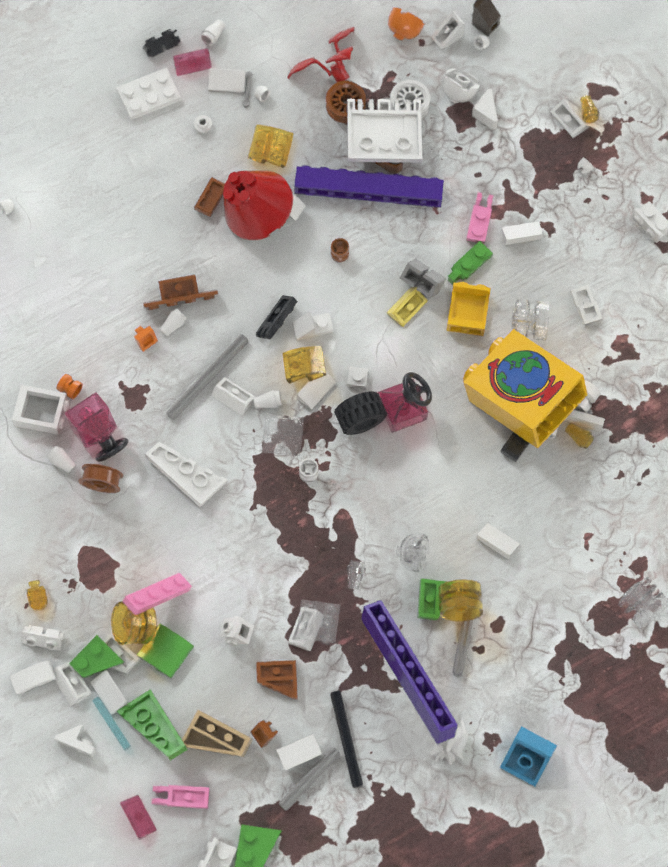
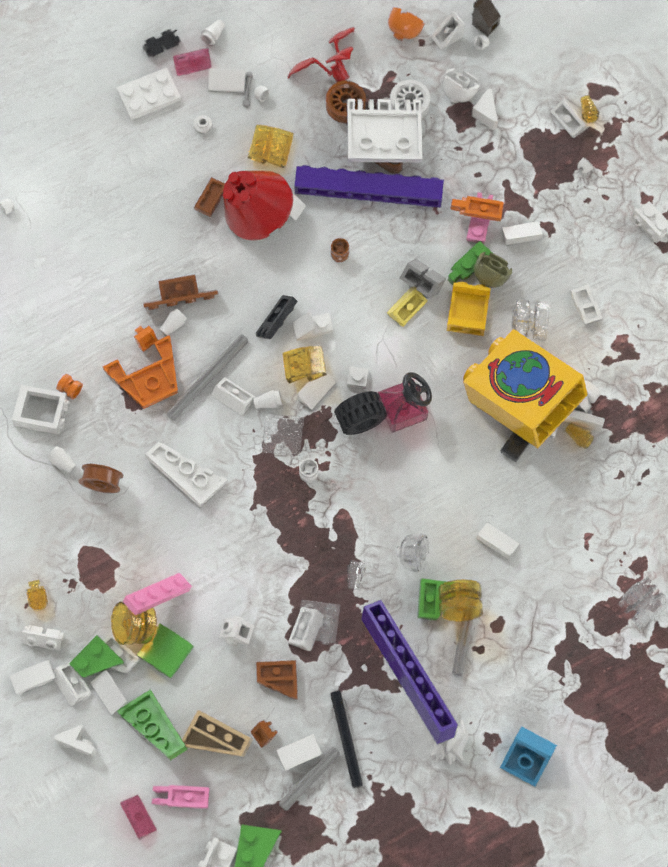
(94, 425): clear pink piece -> none
(111, 723): clear light blue bar -> none
(151, 382): none -> orange wing
(478, 207): none -> orange hinge
(491, 270): none -> olive cylinder

